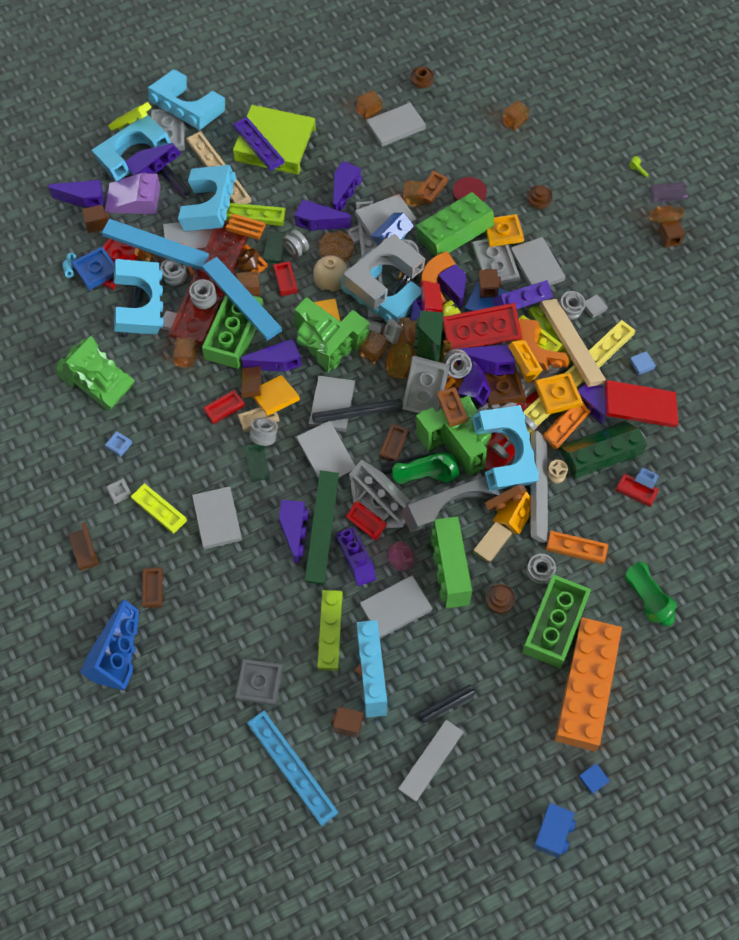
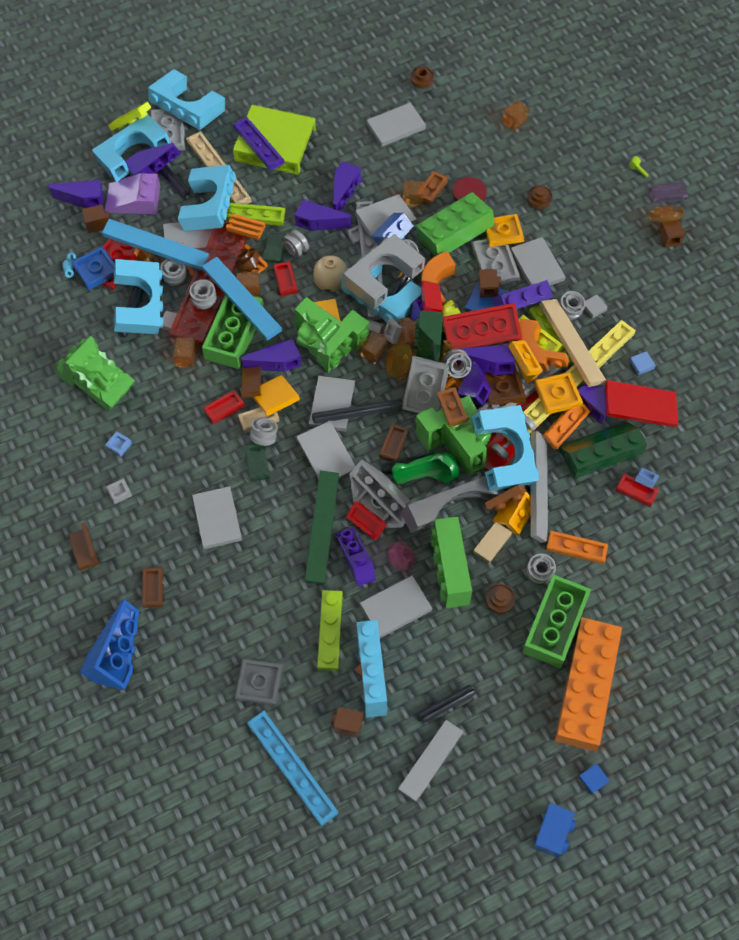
(158, 508): neon yellow plate -> none
(292, 524): dark purple slope -> none
(337, 244): clear orange tile -> none
(369, 104): clear orange brick -> none
(453, 284): dark purple slope -> none
(559, 467): tan wheel -> none
(657, 605): green hair -> none

